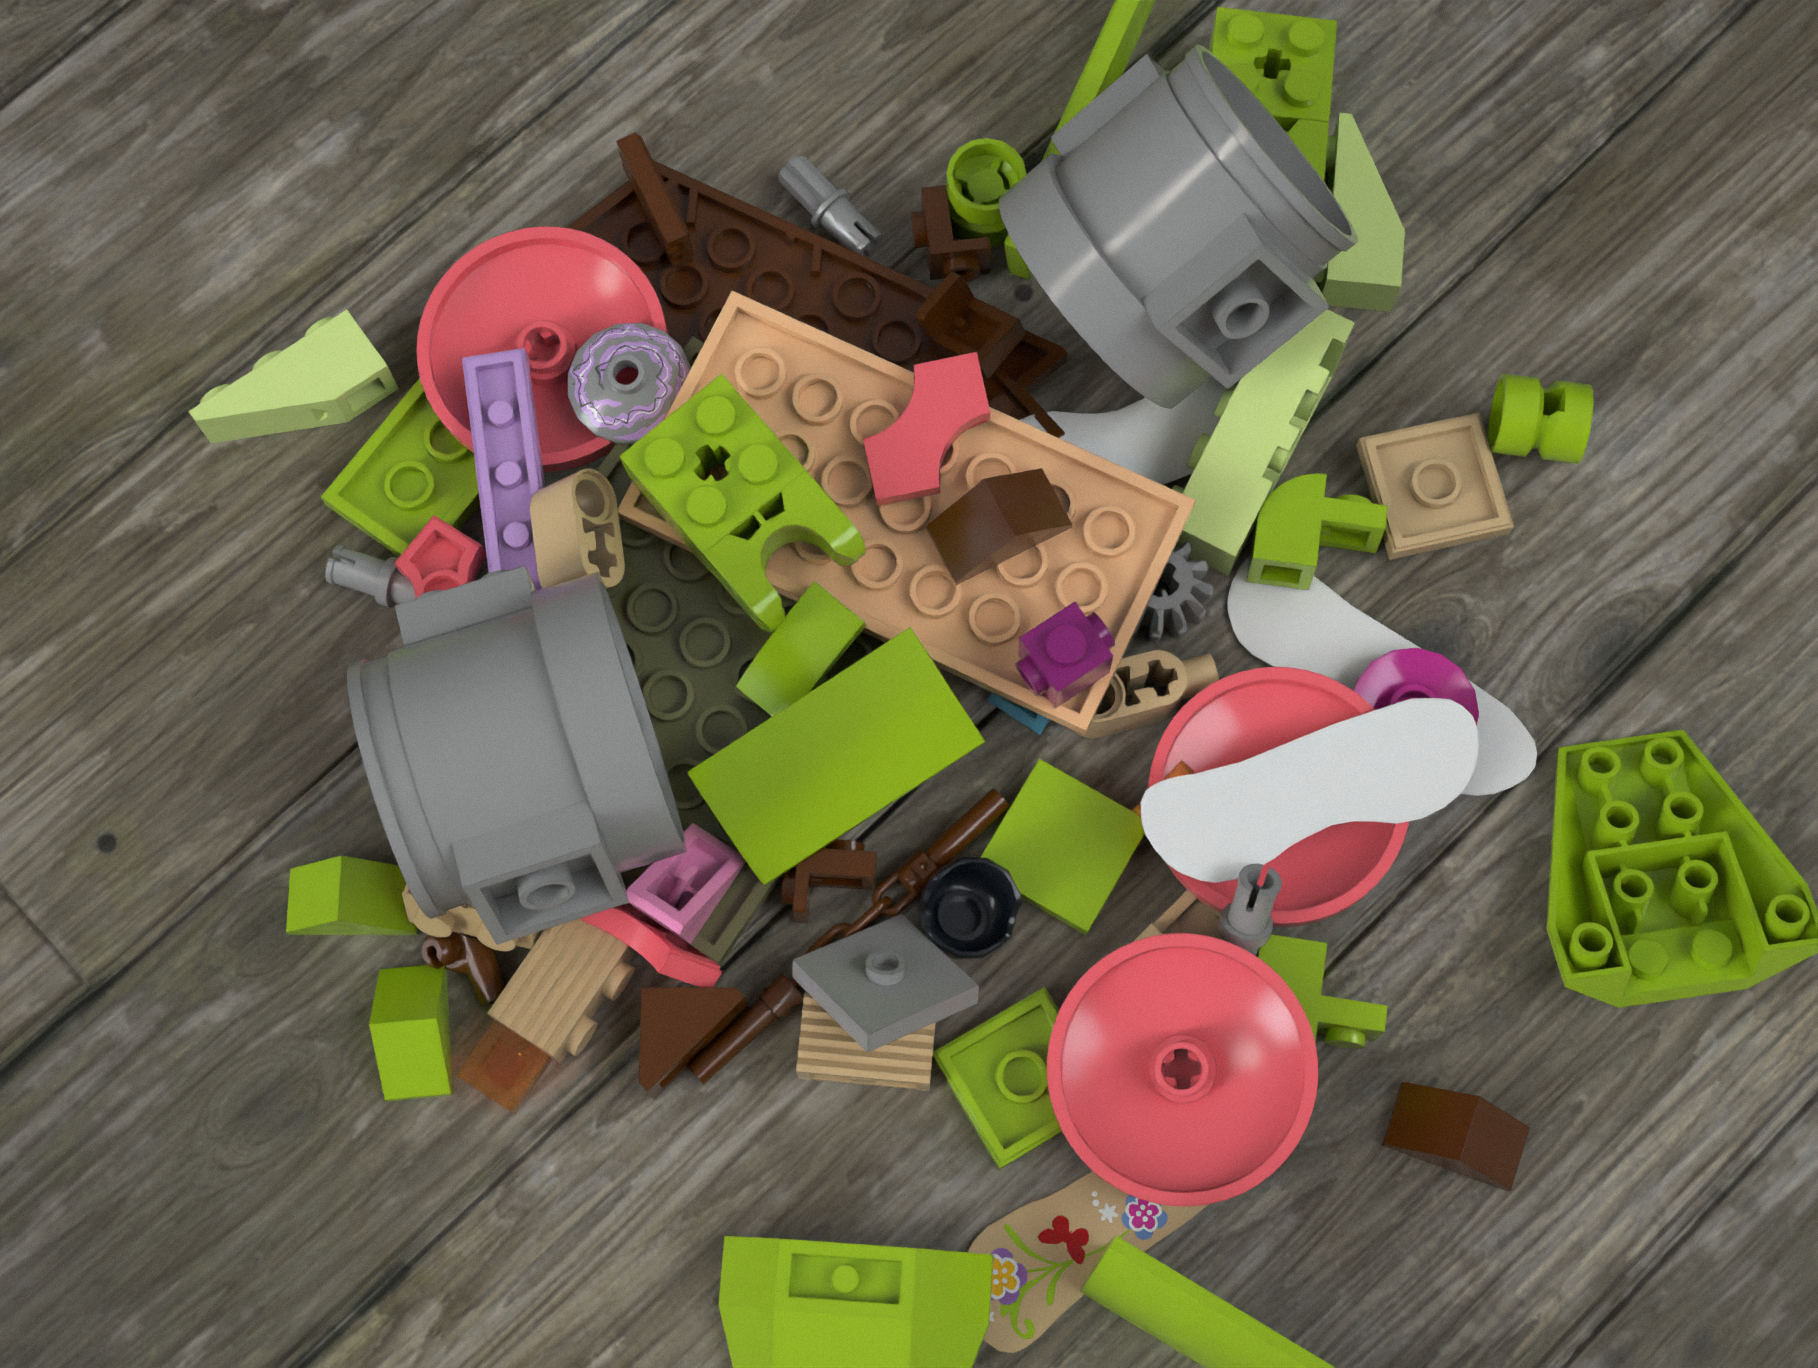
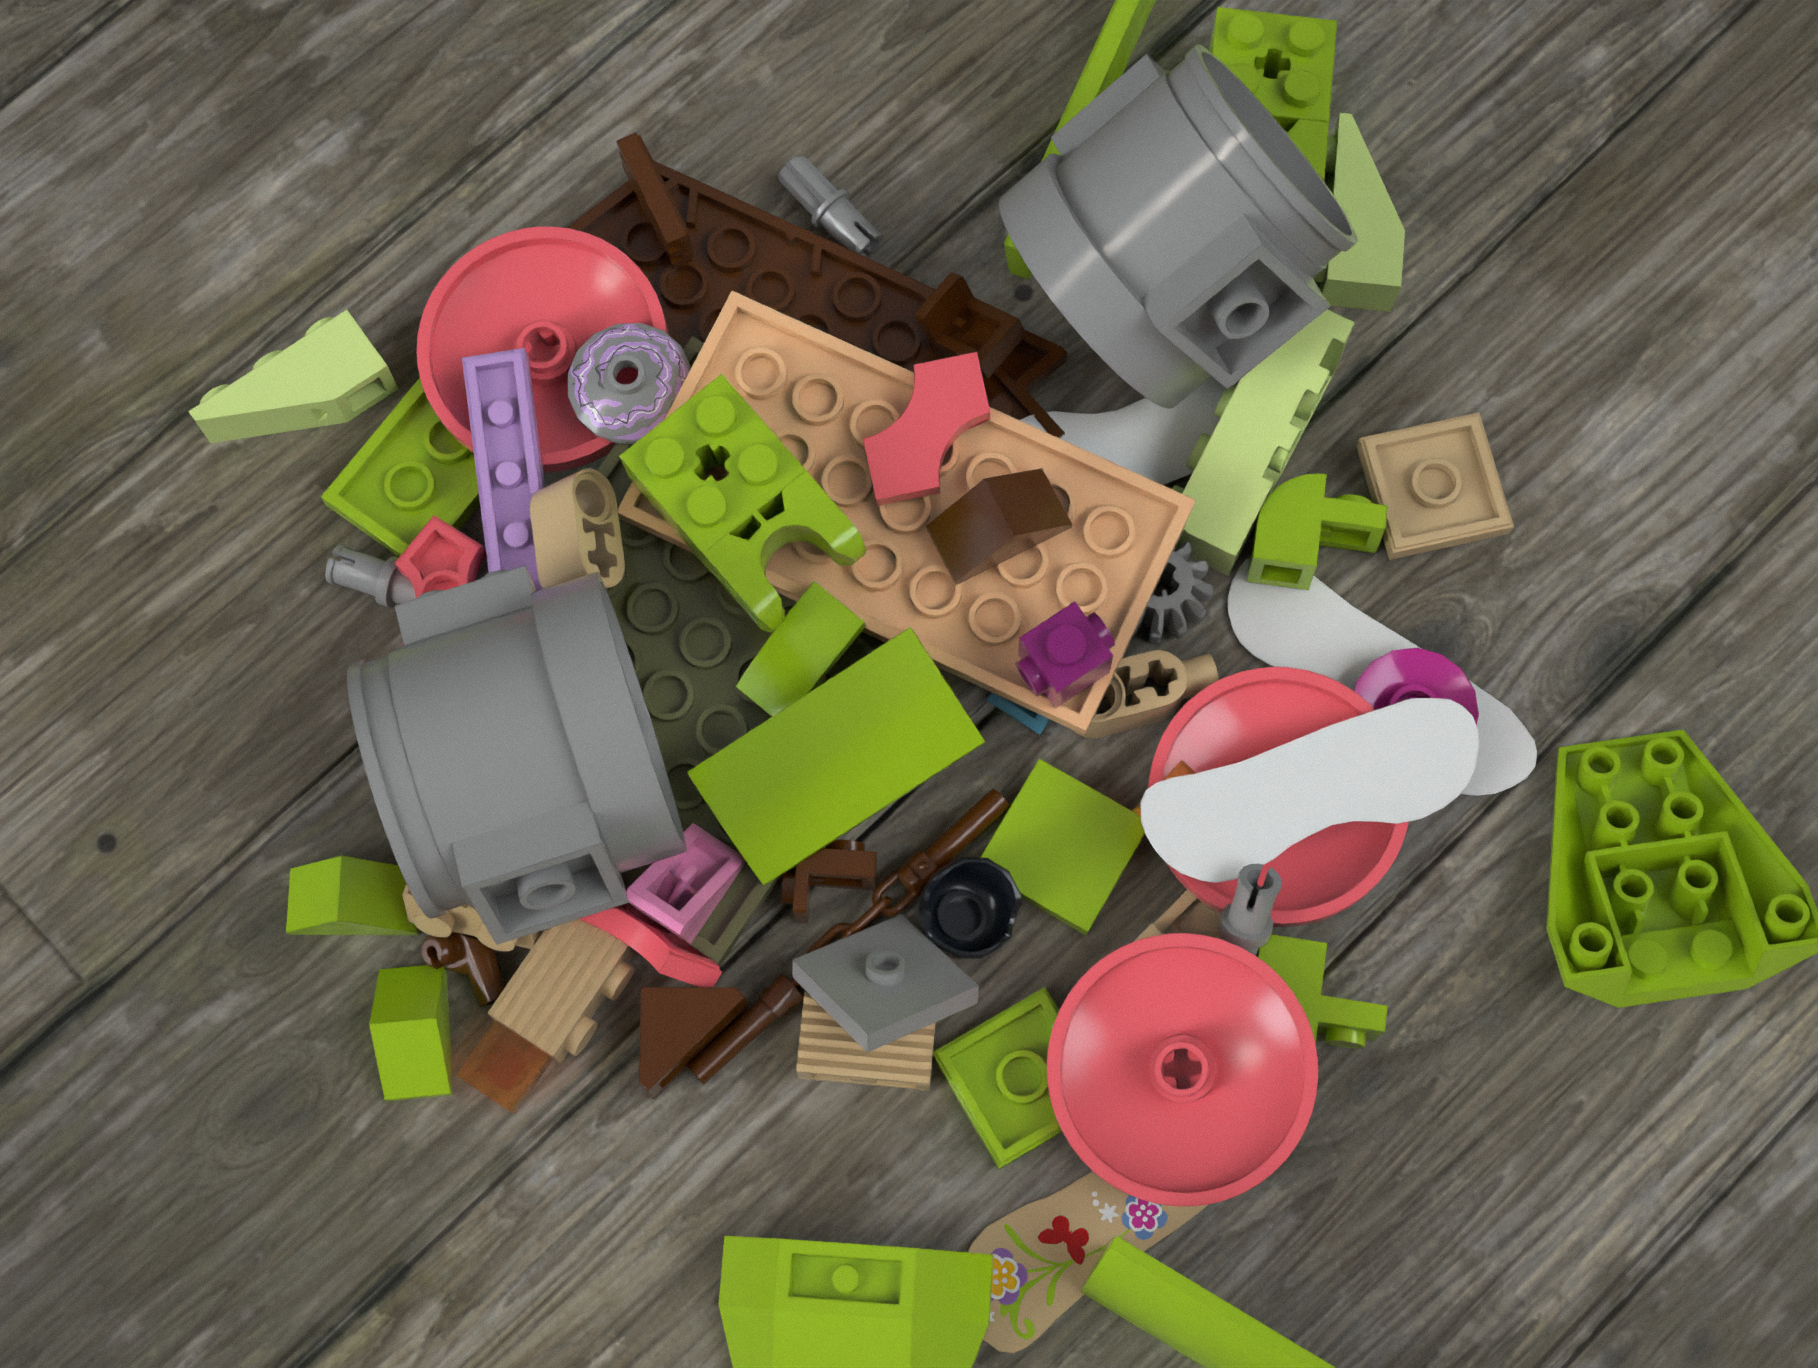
(934, 231): reddish brown bracket -> none
(975, 182): lime wheel -> none
(1456, 1133): reddish brown slope -> none
(1539, 418): lime wheel -> none

